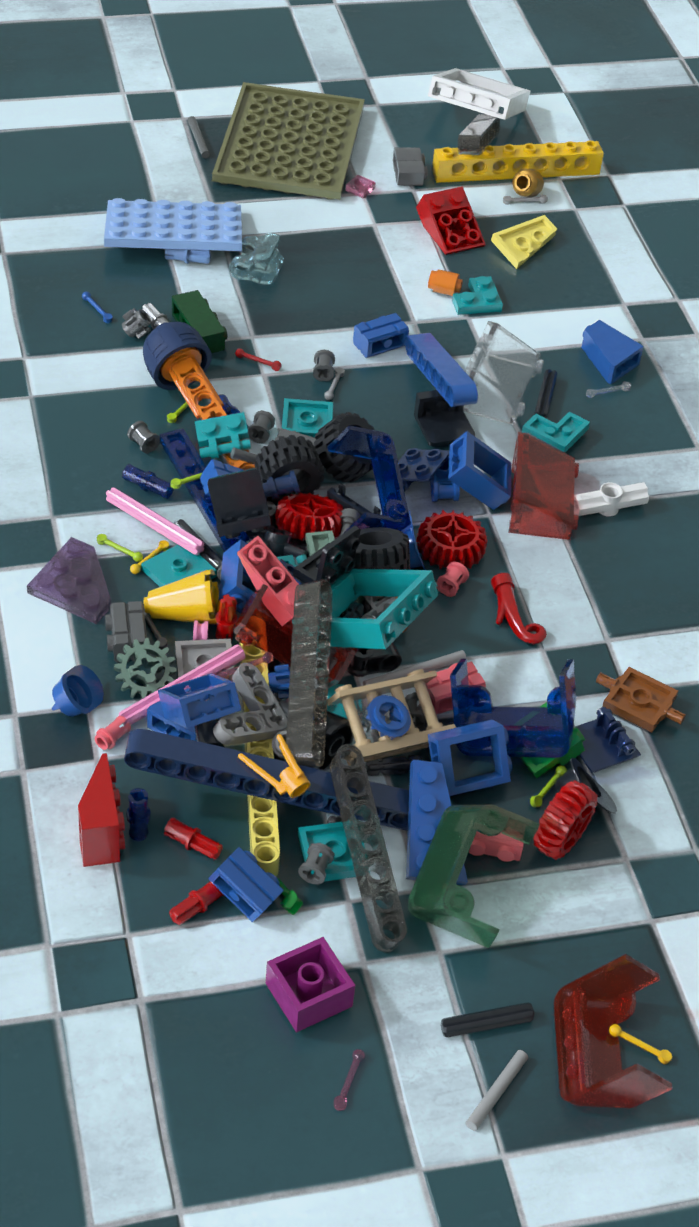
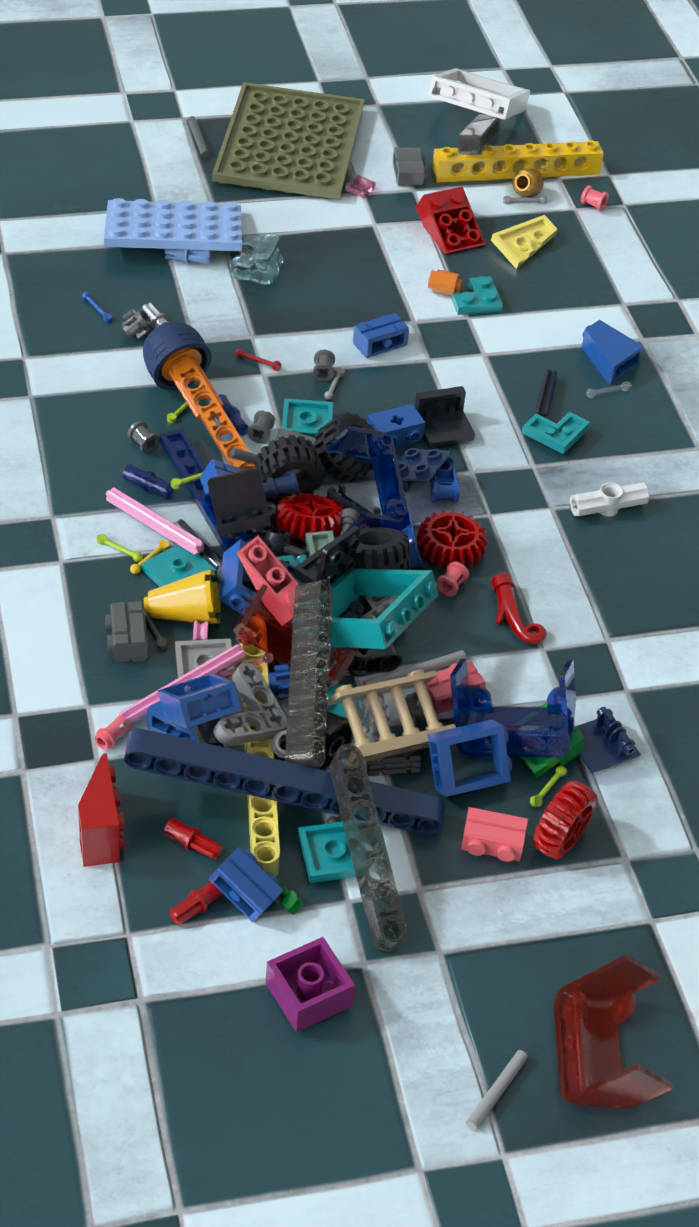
(73, 582): clear purple plate -> none
(77, 692): blue piece -> none
(138, 814): clear blue pin -> none
(141, 657): sand green gear -> none
(195, 311): dark green brick -> none
(222, 430): teal plate -> none
(226, 617): red axle -> none
(292, 778): light orange plant -> none
(319, 868): dark grey bush -> none
(340, 1102): clear pink hinge -> none
(399, 716): blue gear -> none
(401, 423): none -> blue brick
(427, 803): blue wing -> none
(435, 892): clear green windscreen -> none
(441, 370): blue beam -> none
(471, 451): blue window -> none
(487, 1019): black axle -> none
(501, 373): clear windscreen -> none
(542, 489): clear red windscreen -> none
(579, 774): black piece -> none
(594, 198): none -> coral bush
(640, 699): dark orange plate -> none
(664, 1056): yellow hinge -> none

